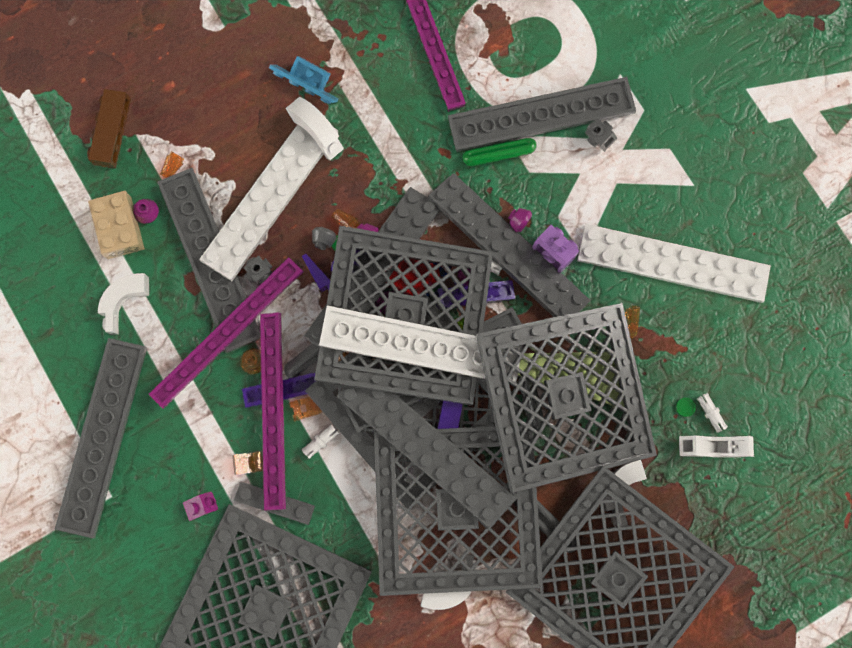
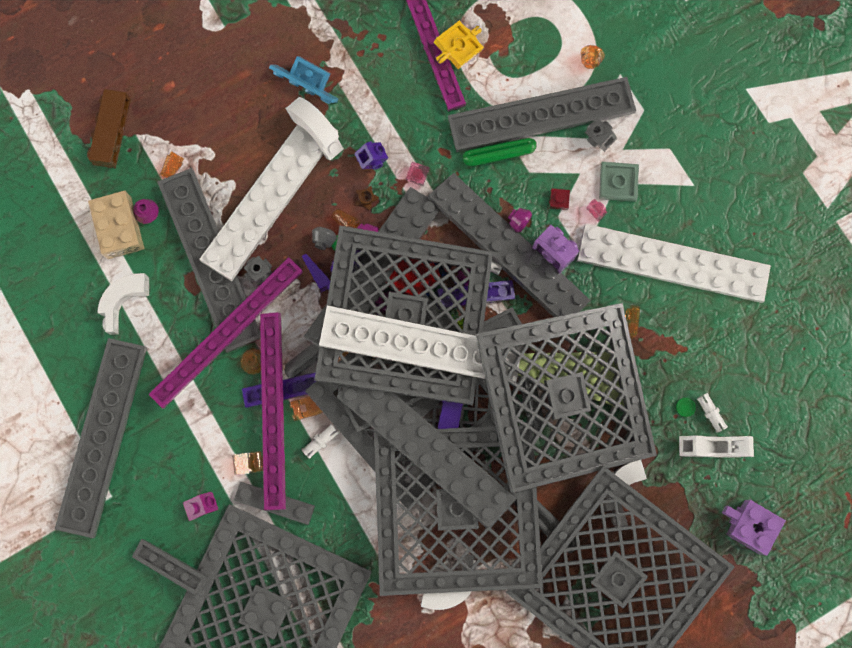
(170, 567): none -> dark grey plate
(366, 202): none -> reddish brown plate
(371, 155): none -> dark purple brick
(417, 173): none -> clear pink plate
(458, 44): none -> yellow plate
(559, 199): none -> dark red plate
(591, 56): none -> clear orange cone
(597, 209): none -> clear pink plate
(619, 181): none -> sand green tile
(742, 526): none -> medium lavender hinge

